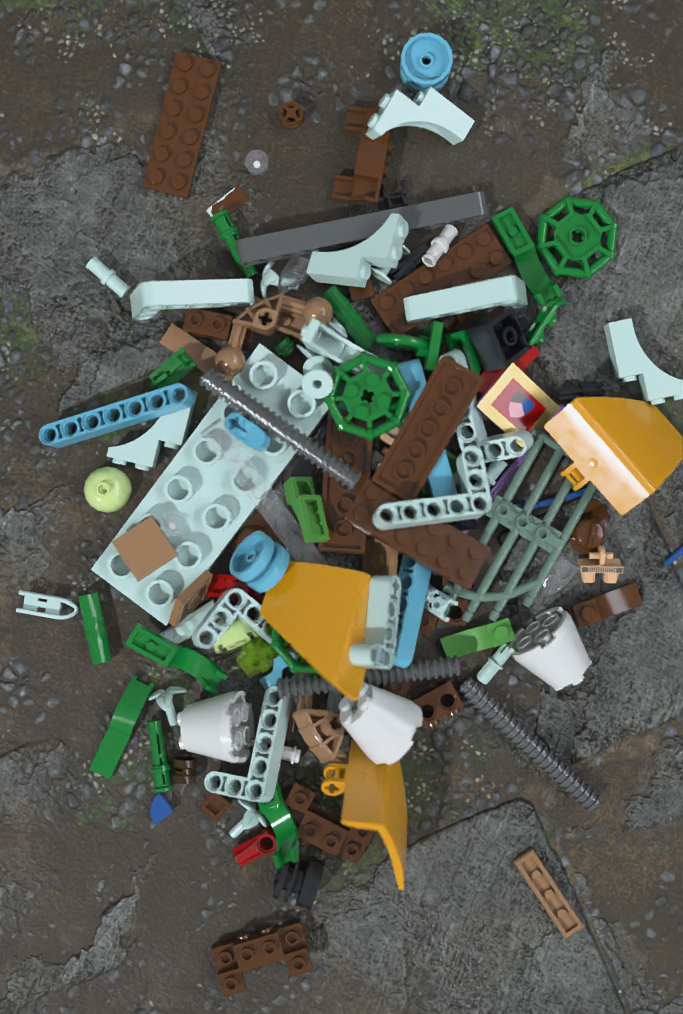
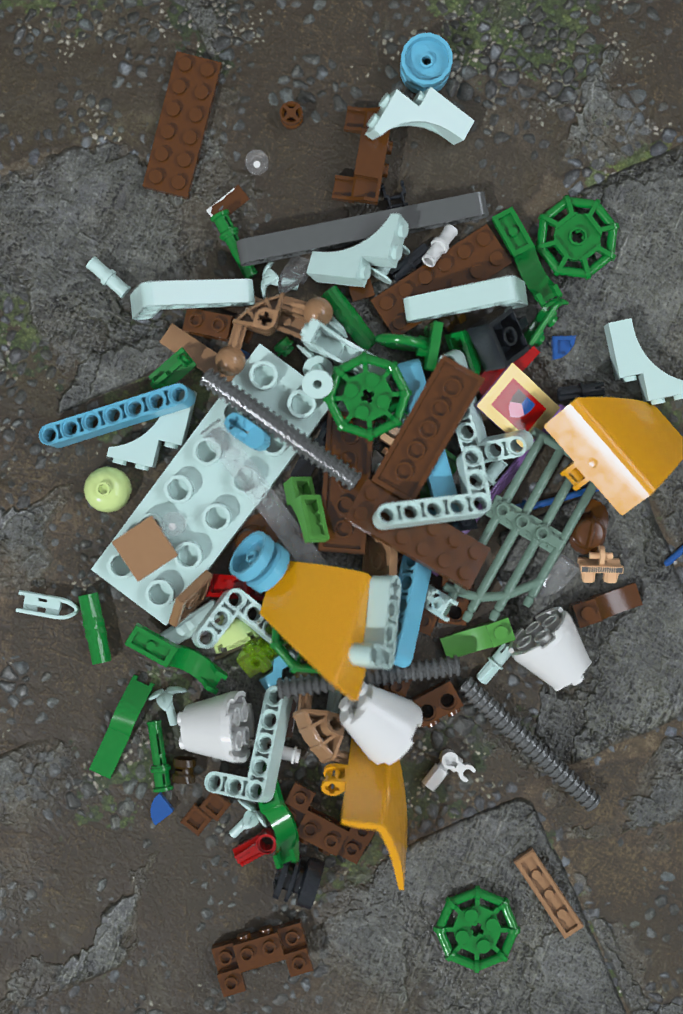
(196, 819): none -> reddish brown tile
(438, 772): none -> white bar
(482, 941): none -> green plate
(561, 345): none -> blue tile

